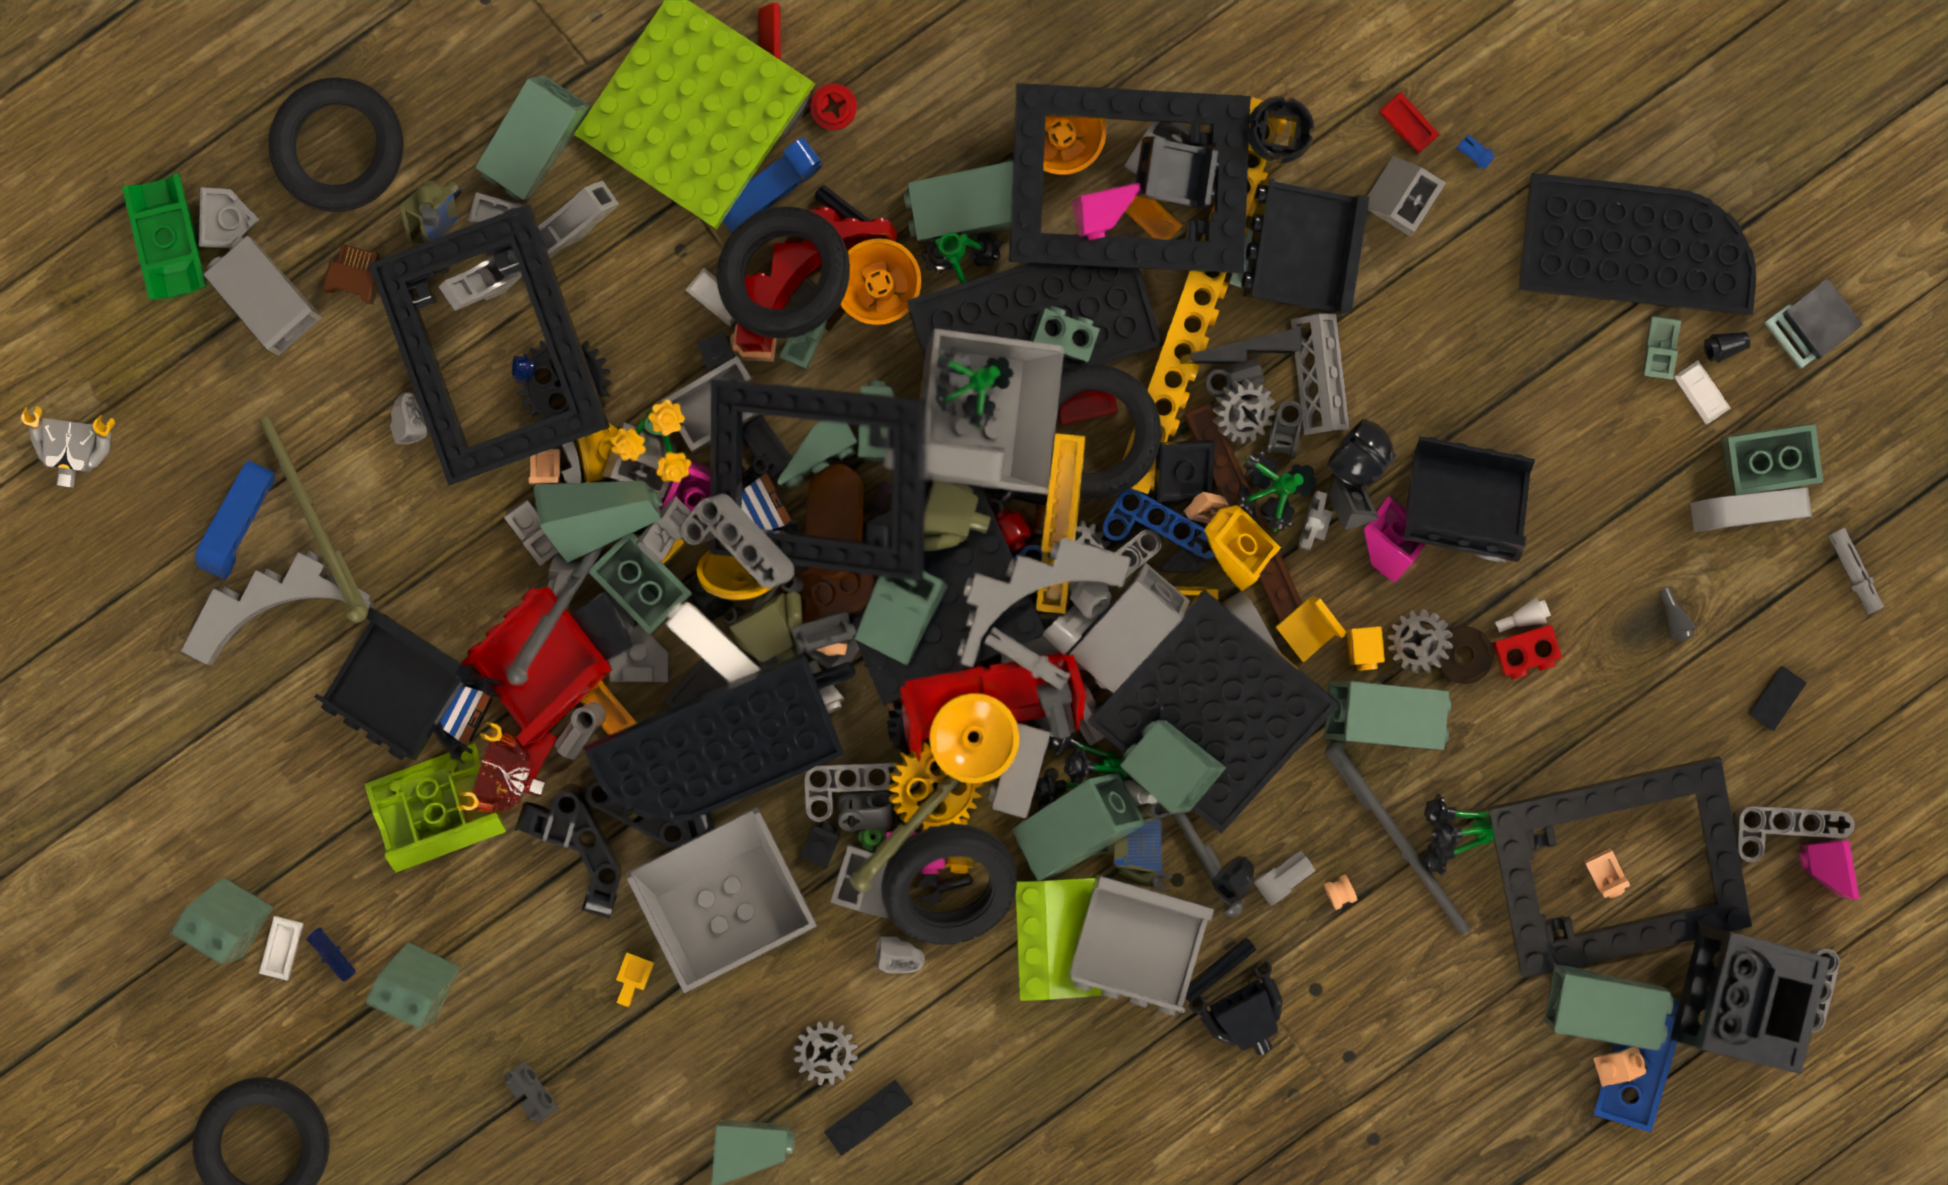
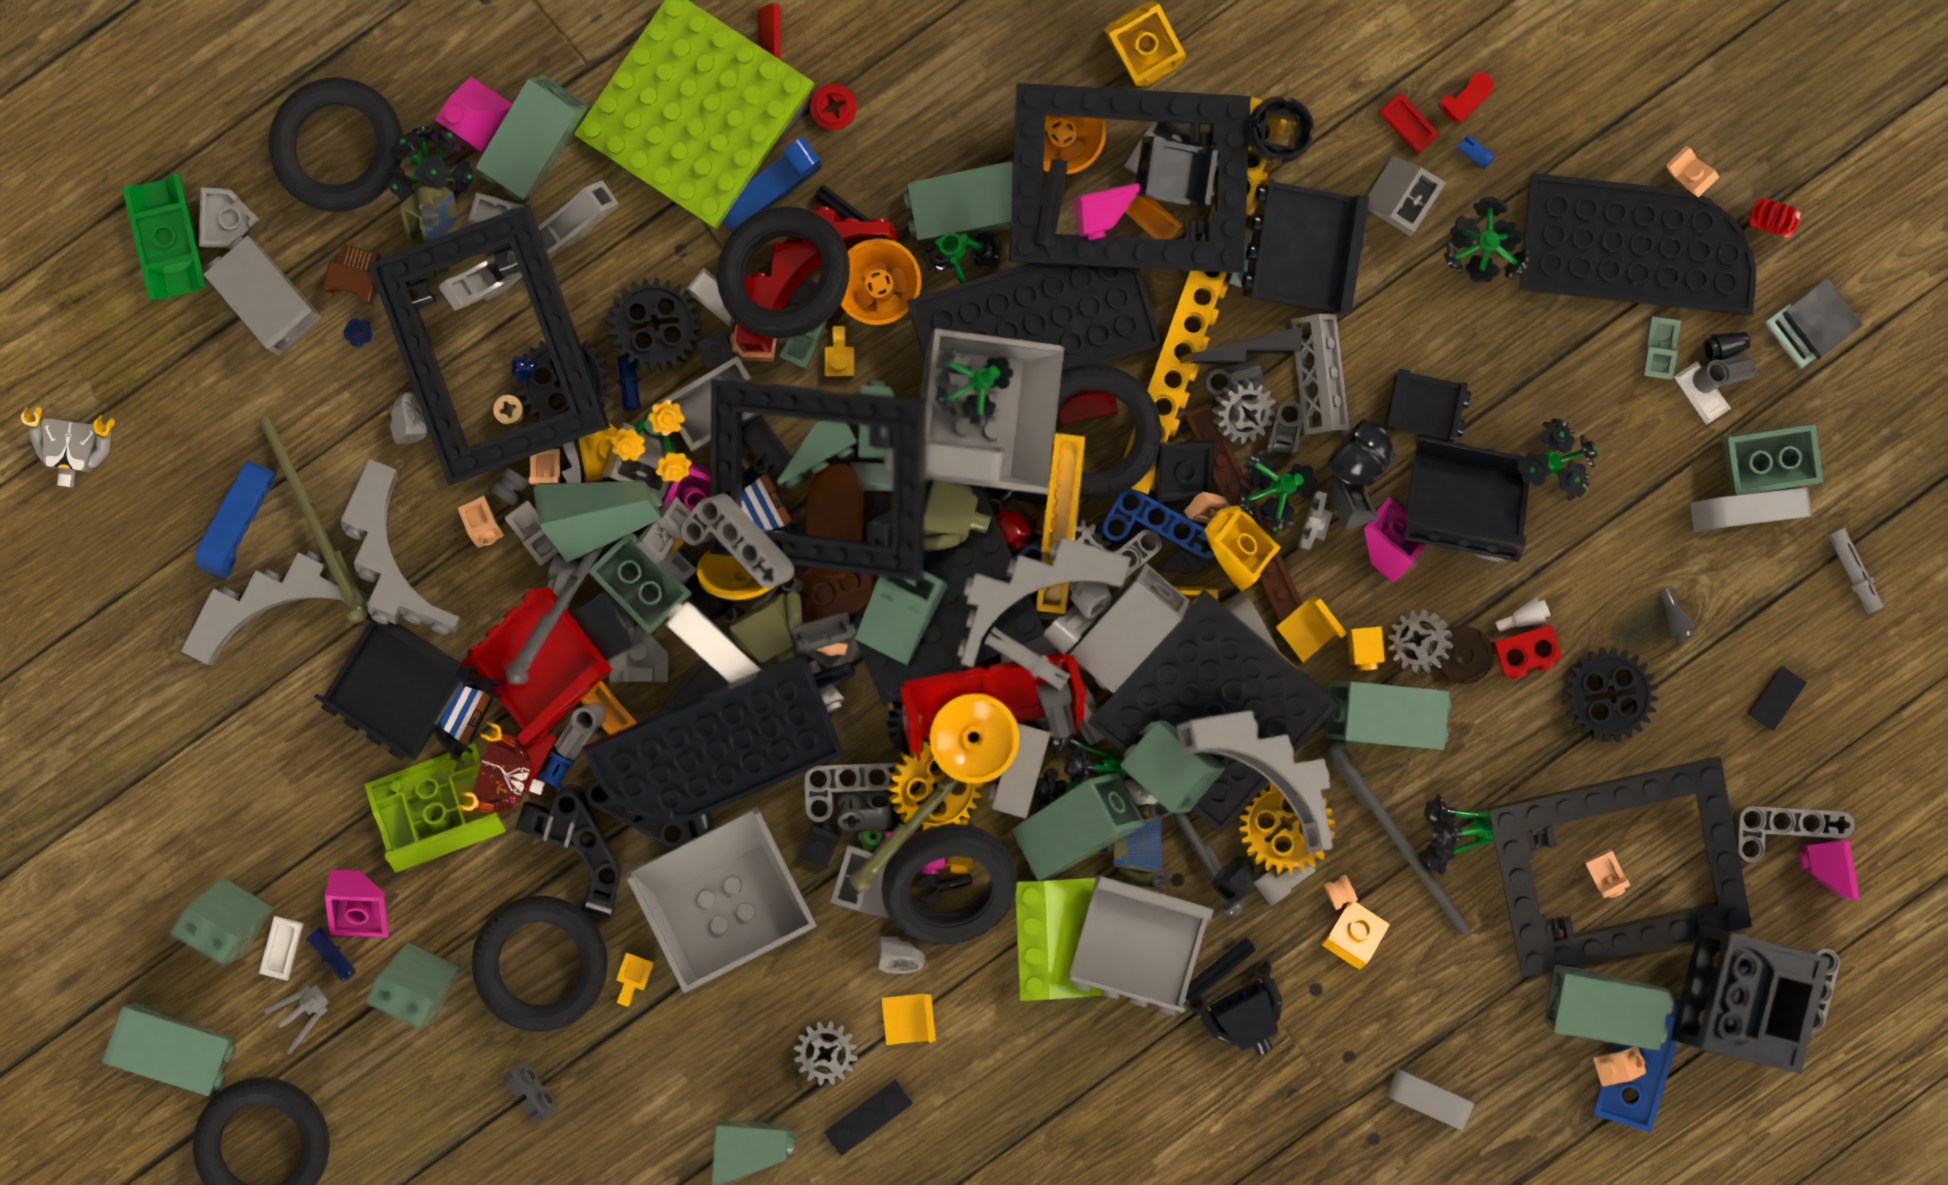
(169, 1049): none -> sand green slope
(313, 1001): none -> light grey plant
(354, 325): none -> clear blue plate
(355, 905): none -> dark pink slope
(392, 595): none -> light grey arch
(431, 170): none -> black plant
(474, 114): none -> dark pink slope
(480, 522): none -> light nougat bracket
(486, 963): none -> black tyre
(509, 486): none -> dark grey wheel
(512, 414): none -> tan wheel
(556, 759): none -> blue bush
(629, 384): none -> clear blue axle
(660, 350): none -> black gear
(681, 565): none -> dark grey slope
(839, 358): none -> yellow plate
(873, 475): none -> light aqua tile
(908, 1018): none -> yellow piece
(1052, 202): none -> black axle
(1066, 328): sand green brick -> none
(1145, 44): none -> yellow slope
(1271, 806): none -> yellow gear
(1273, 757): none -> light grey arch
(1356, 935): none -> yellow piece
(1427, 406): none -> black panel
(1430, 1099): none -> light grey beam
(1475, 92): none -> red leg
(1500, 239): none -> black plant
(1572, 477): none -> black plant
(1614, 719): none -> black gear
(1691, 172): none -> light nougat bracket
(1724, 373): none -> dark grey piece
(1774, 217): none -> red gear

